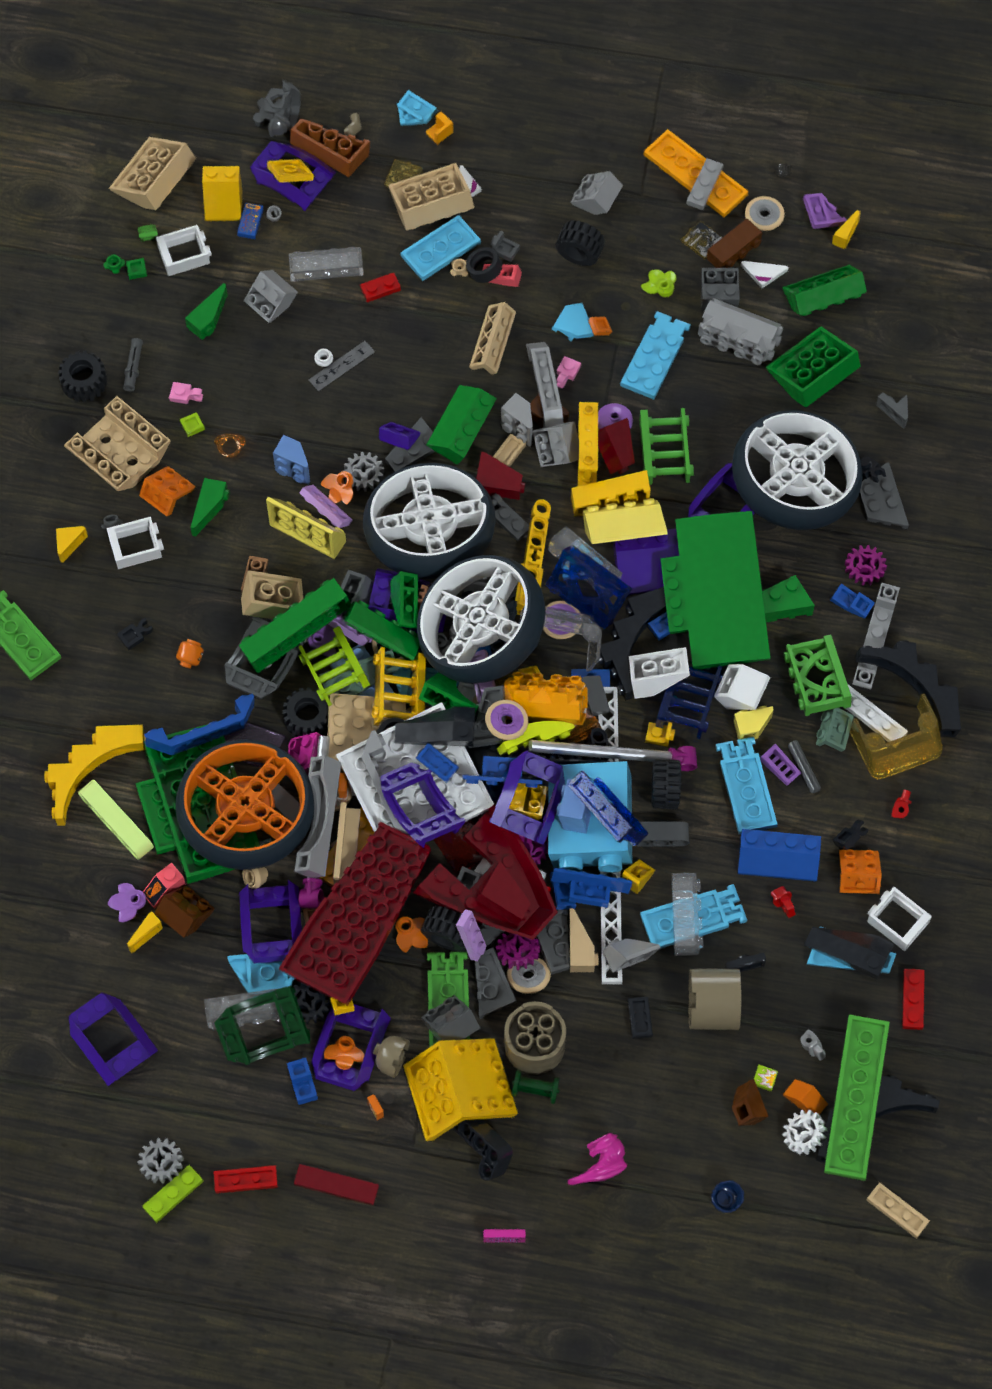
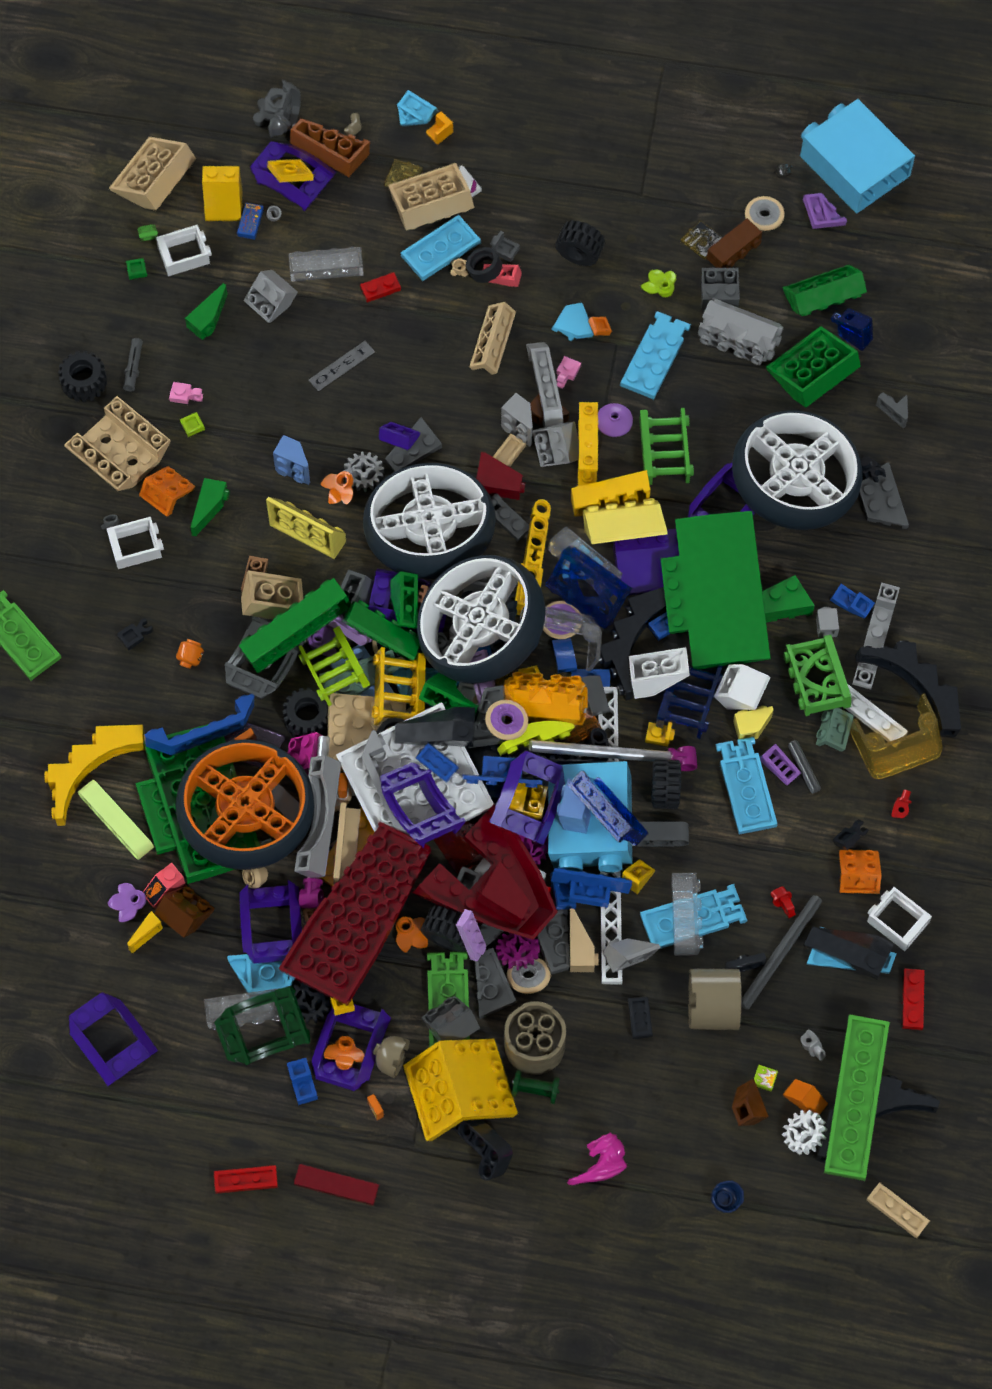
(68, 540): yellow slope -> none
(114, 259): green plate -> none
(168, 1164): light grey gear -> none
(172, 1193): lime plate -> none
(239, 439): clear orange piece -> none
(248, 735): none -> orange tile
(323, 353): white plate -> none
(325, 506): lavender plate -> none
(461, 422): green slope -> none
(504, 1235): dark pink tile -> none
(564, 655): none -> blue slope
(597, 192): light grey slope -> none
(616, 446): dark red slope -> none
(684, 166): light orange plate -> none
(704, 184): light grey plate -> none
(763, 273): white tile -> none
(779, 855): blue slope -> none
(780, 952): none -> dark grey axle
(827, 622): none -> light grey brick
(844, 233): yellow slope -> none
(854, 328): none -> clear blue torso
(856, 155): none -> medium azure brick
(865, 565): magenta gear -> none

